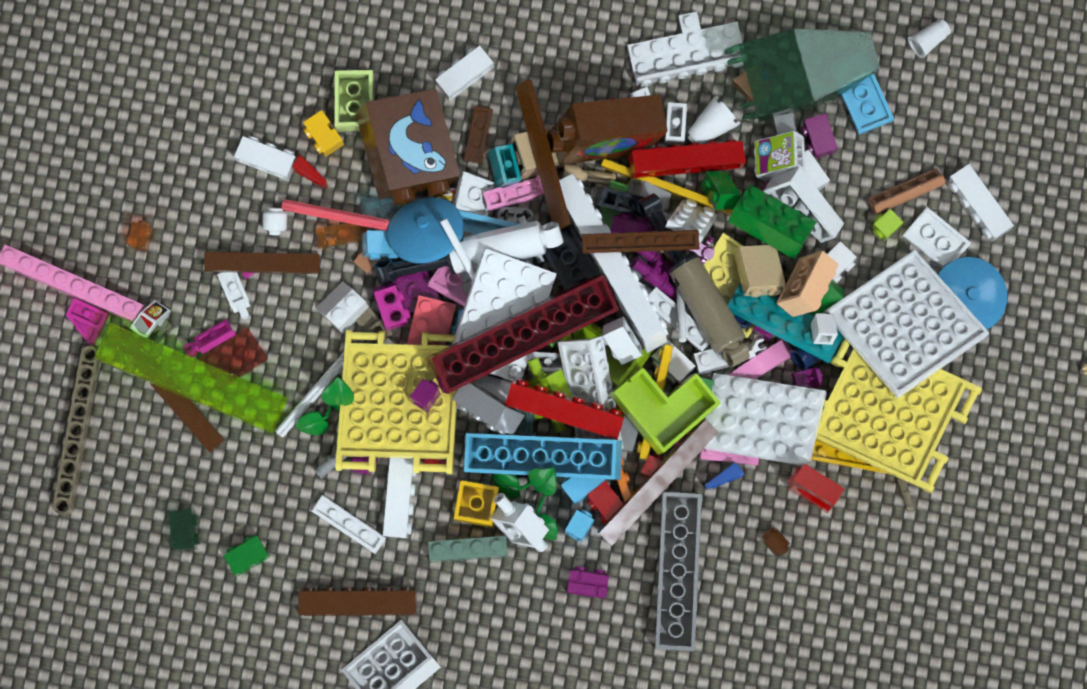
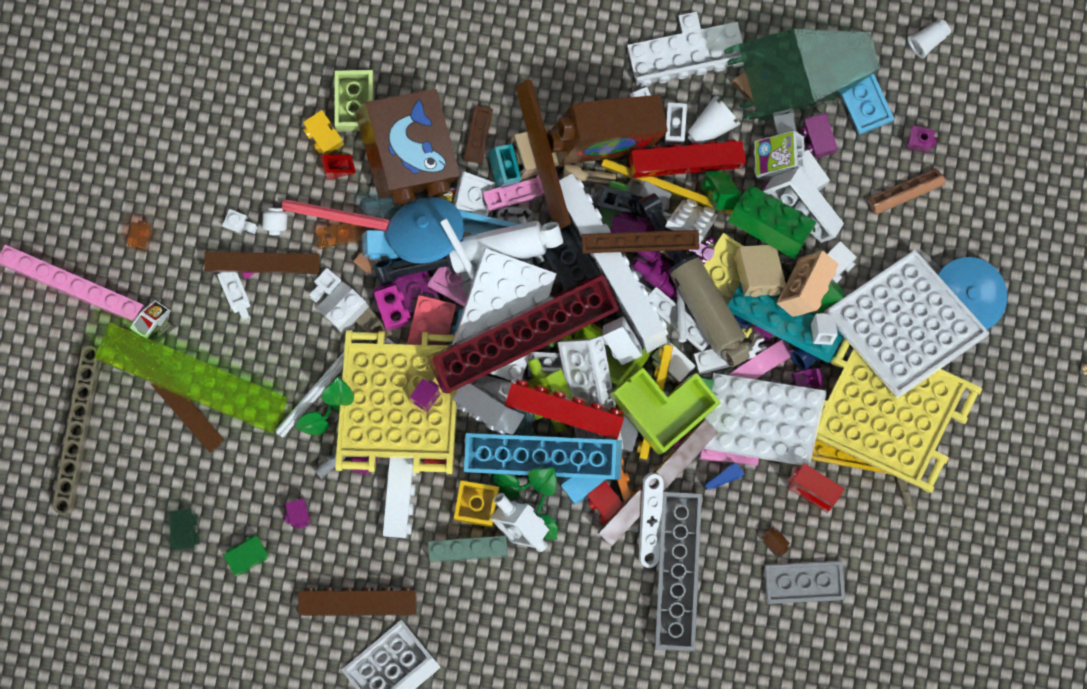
(87, 320): dark pink wing -> none
(210, 338): dark pink plate -> none
(237, 222): none -> white plate
(237, 354): clear red tile -> none
(265, 157): white brick -> none
(297, 514): none -> magenta brick
(307, 171): red slope -> none
(325, 283): none -> white plate
(337, 166): none -> red slope
(348, 524): white tile -> none
(464, 72): white brick -> none
(580, 525): medium azure brick -> none
(588, 583): magenta brick -> none
(650, 533): none -> white piece
(651, 464): red brick -> none
(804, 582): none -> light grey tile
(886, 225): lime brick -> none
(921, 139): none -> magenta brick
(936, 238): white tile -> none
(980, 203): white brick -> none

